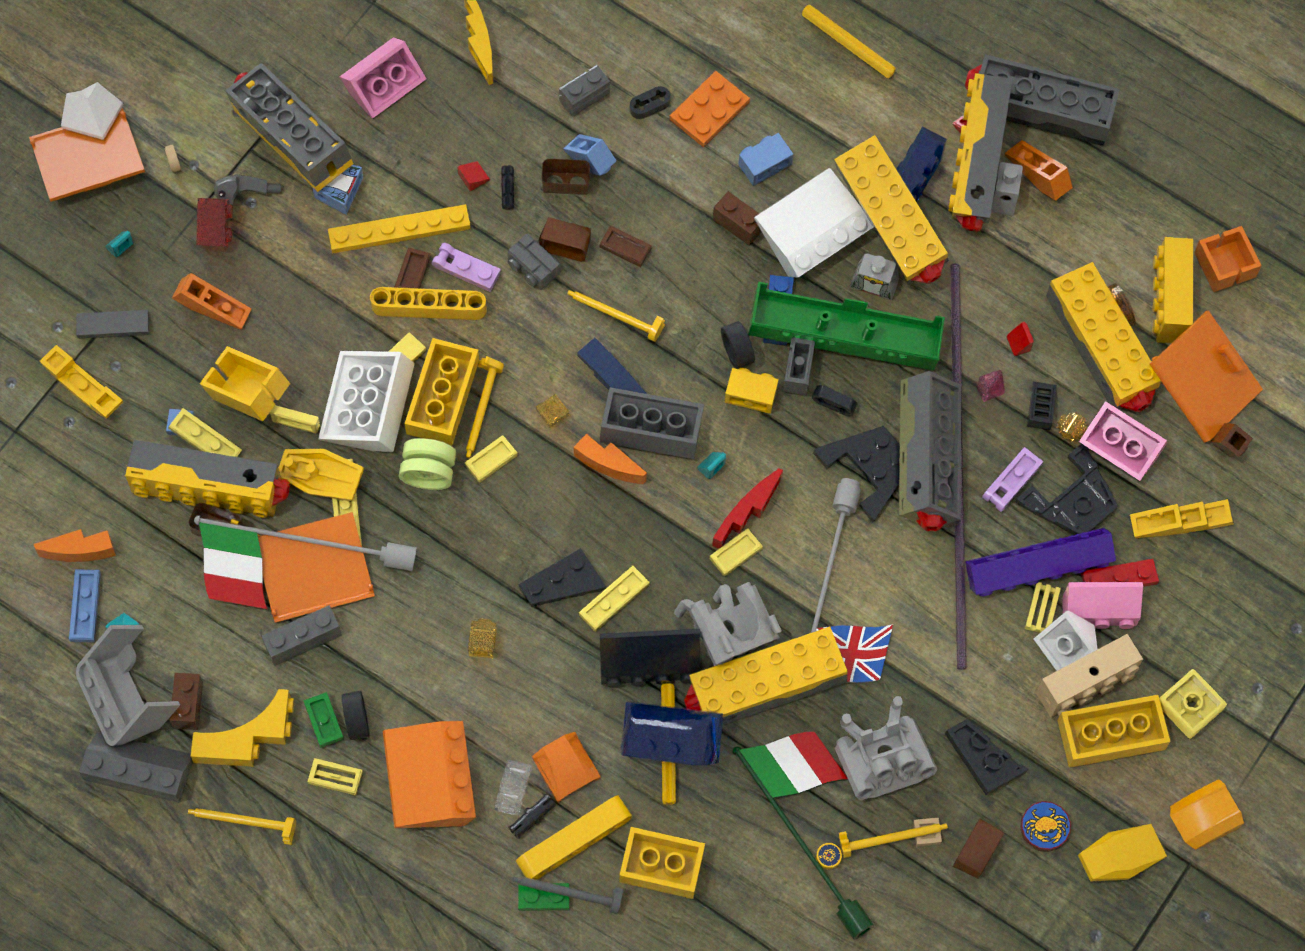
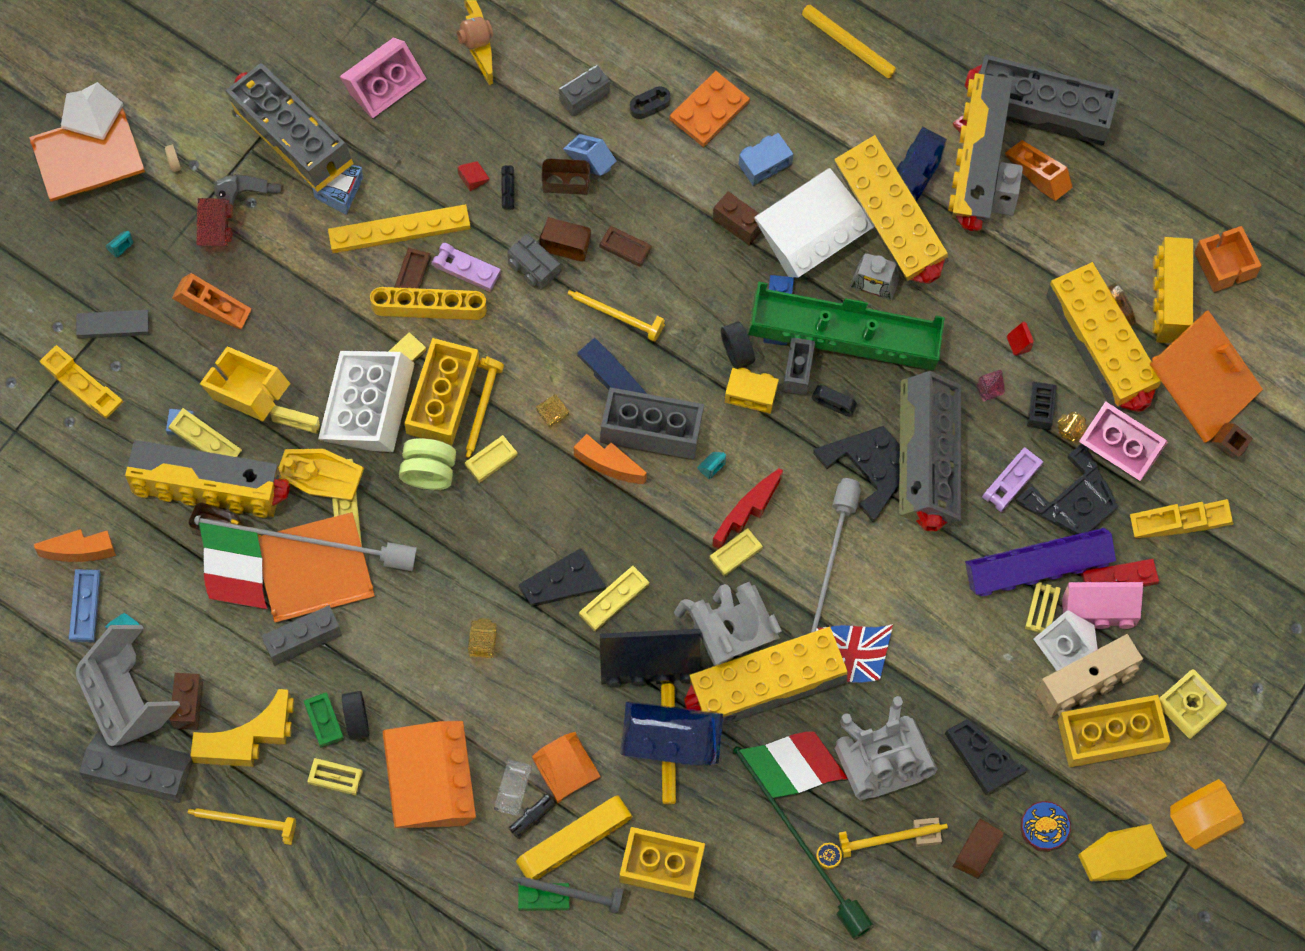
(475, 32): none -> nougat head
(959, 525): clear purple piece -> none

